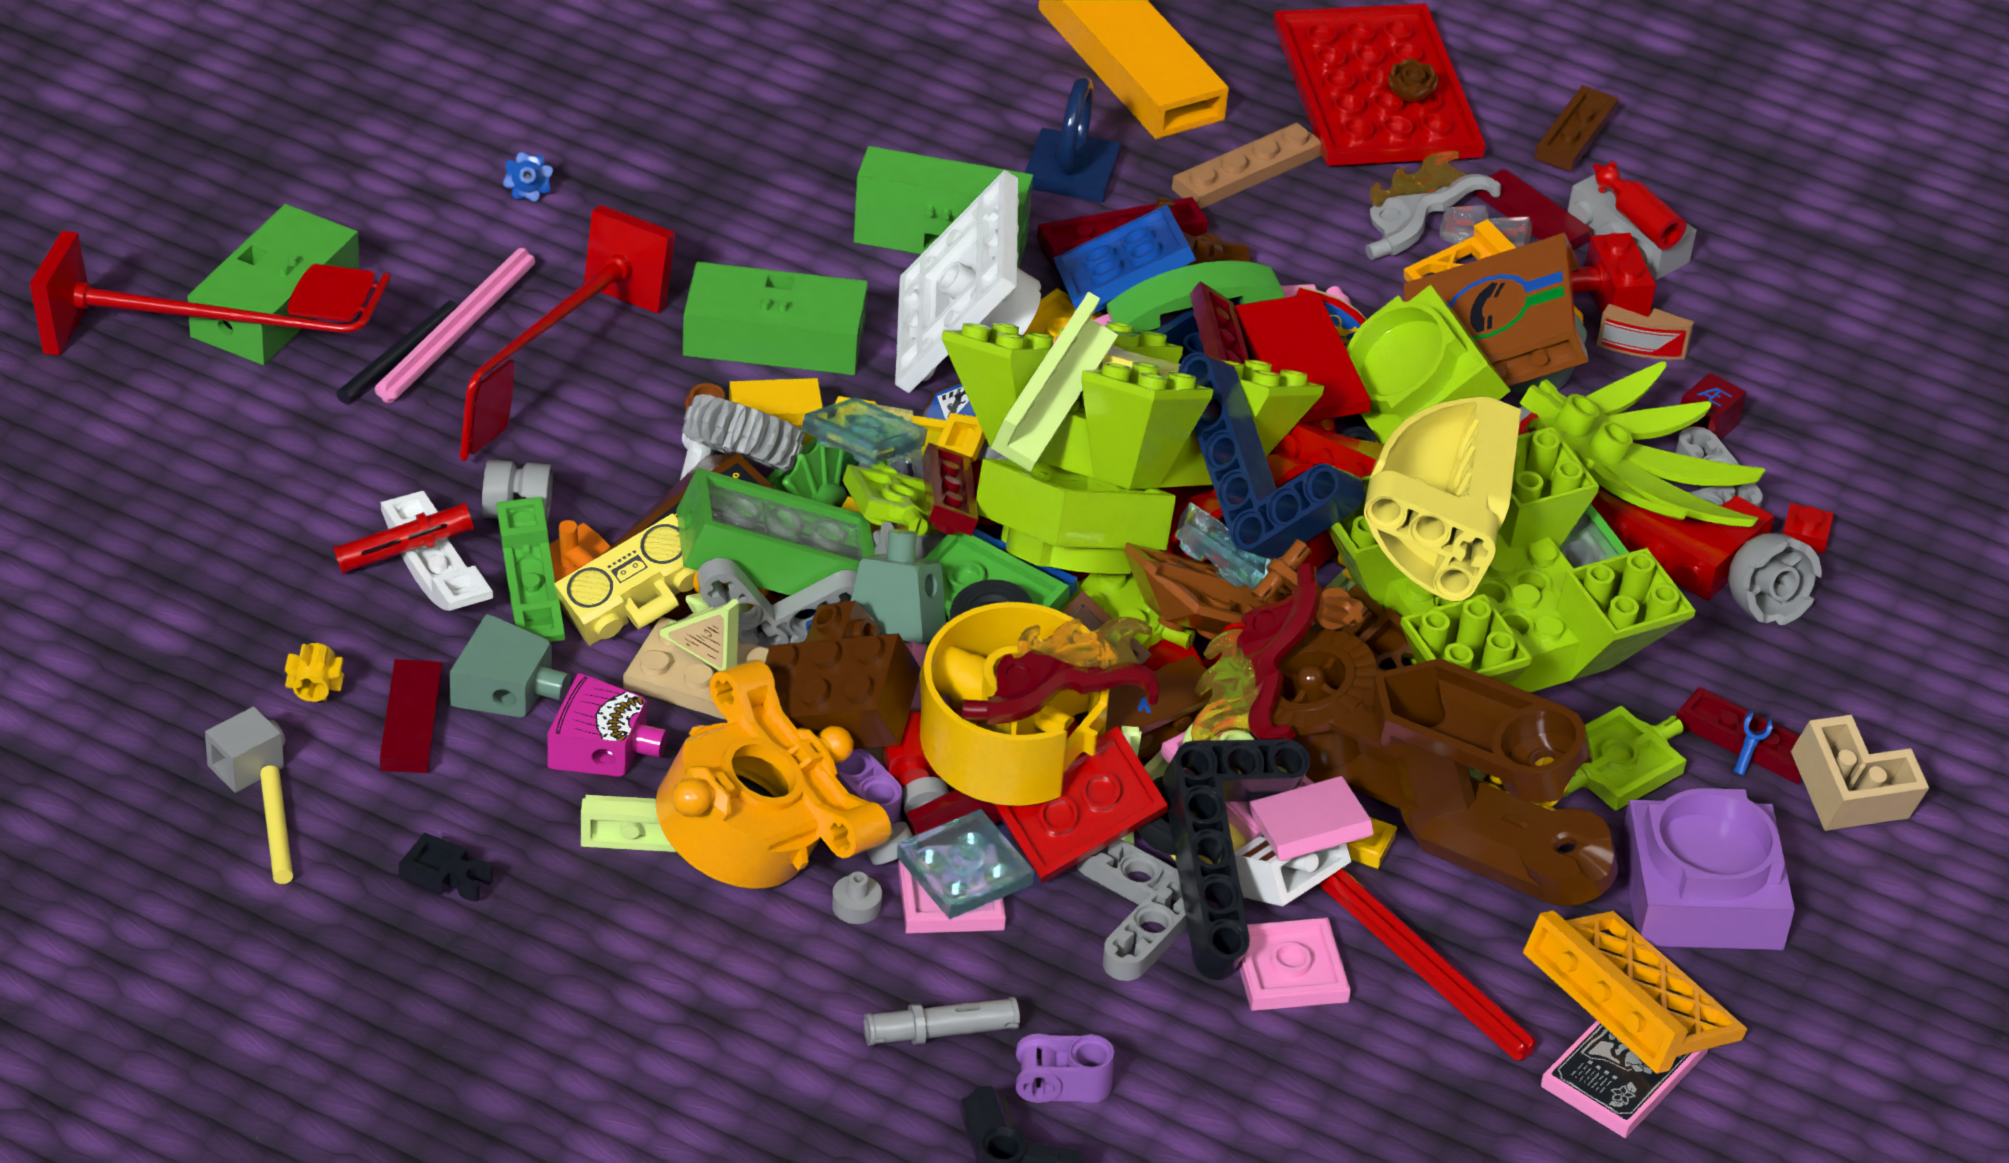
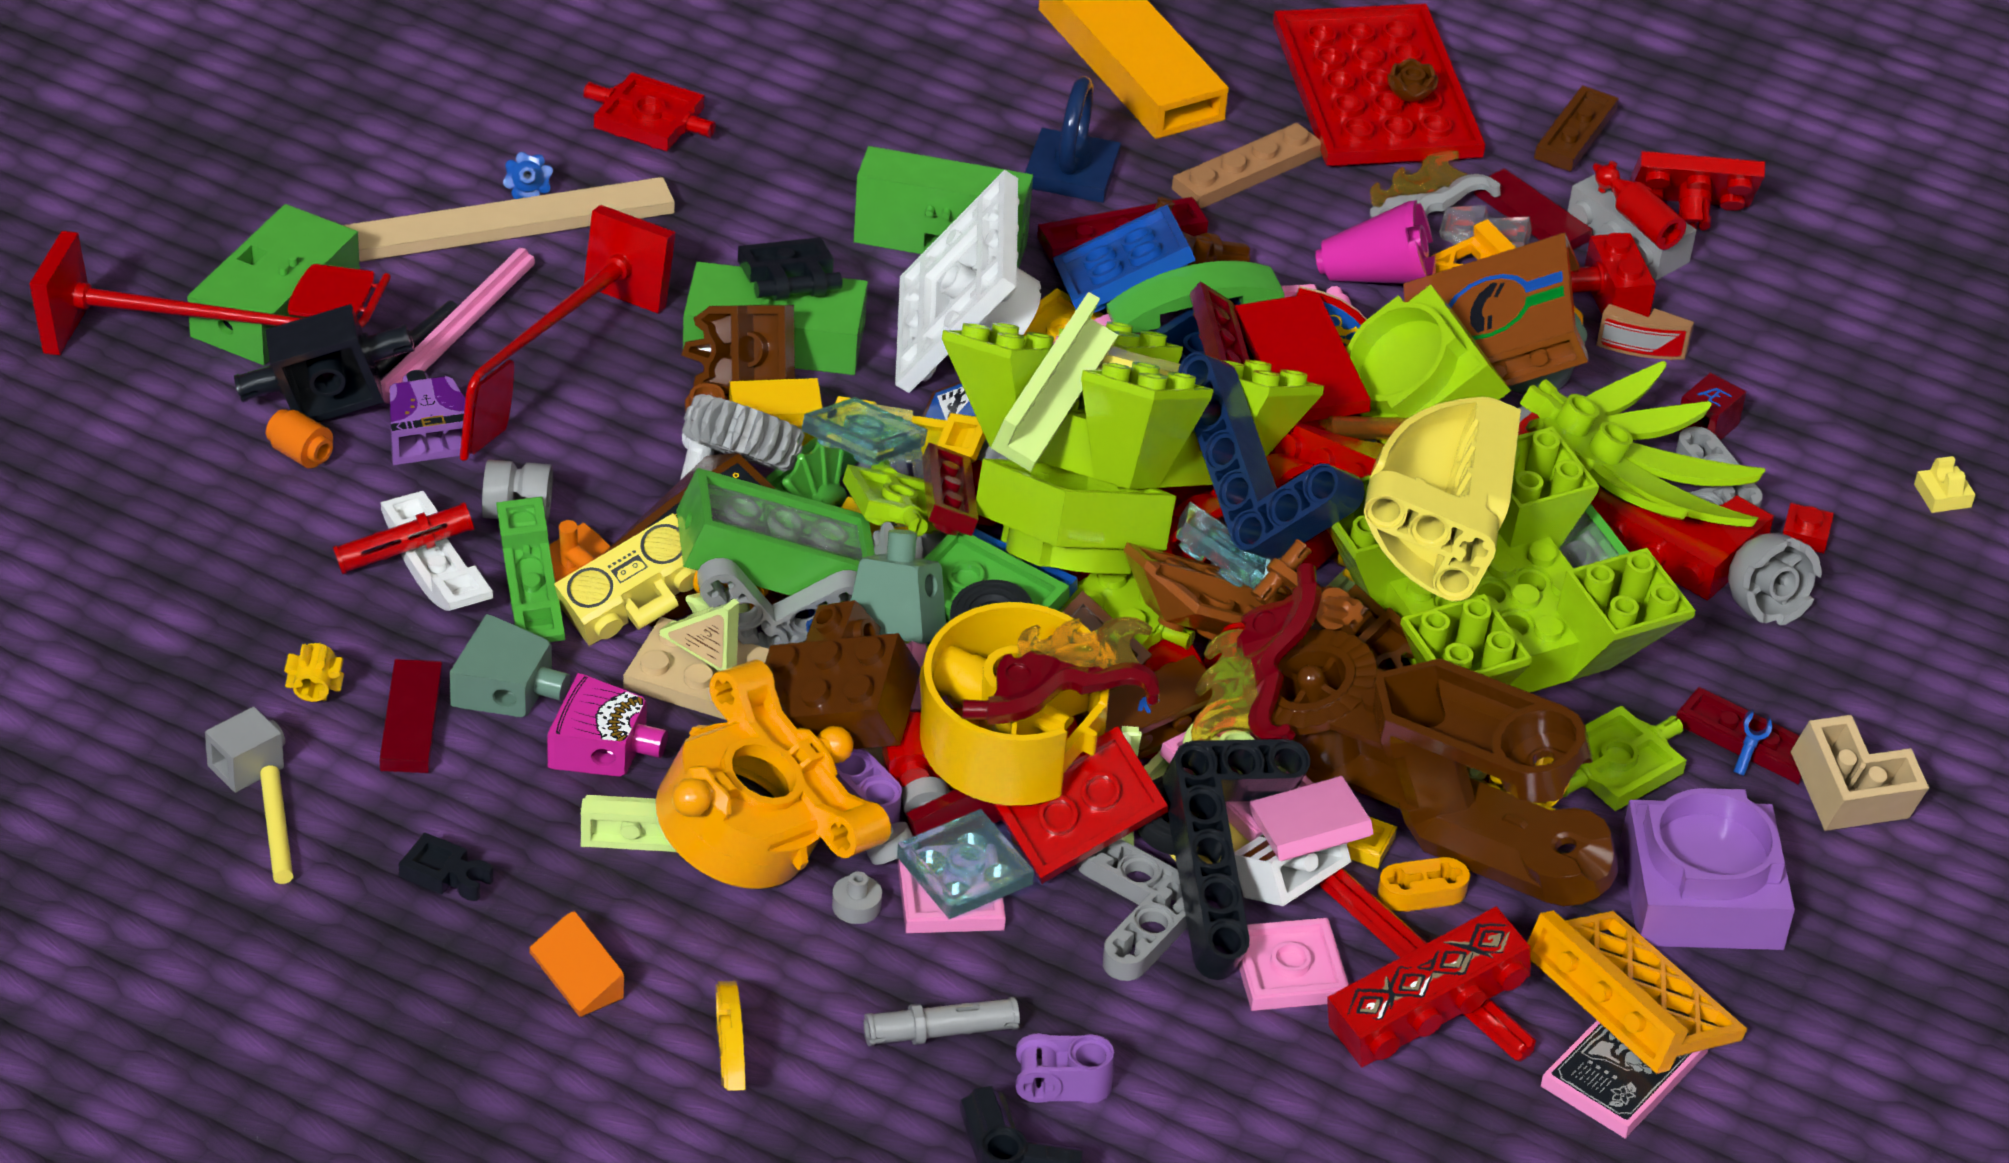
(300, 437): none -> orange brick
(325, 364): none -> black brick
(425, 418): none -> medium lavender torso
(508, 219): none -> tan tile
(579, 965): none -> orange slope
(648, 111): none -> red plate
(730, 1035): none -> yellow tile
(744, 344): none -> reddish brown plate
(789, 268): none -> black plate
(1363, 427): none -> clear orange piece
(1380, 249): none -> dark pink cone
(1423, 884): none -> light orange beam
(1429, 987): none -> red brick
(1699, 182): none -> red plate
(1944, 486): none -> light yellow tile

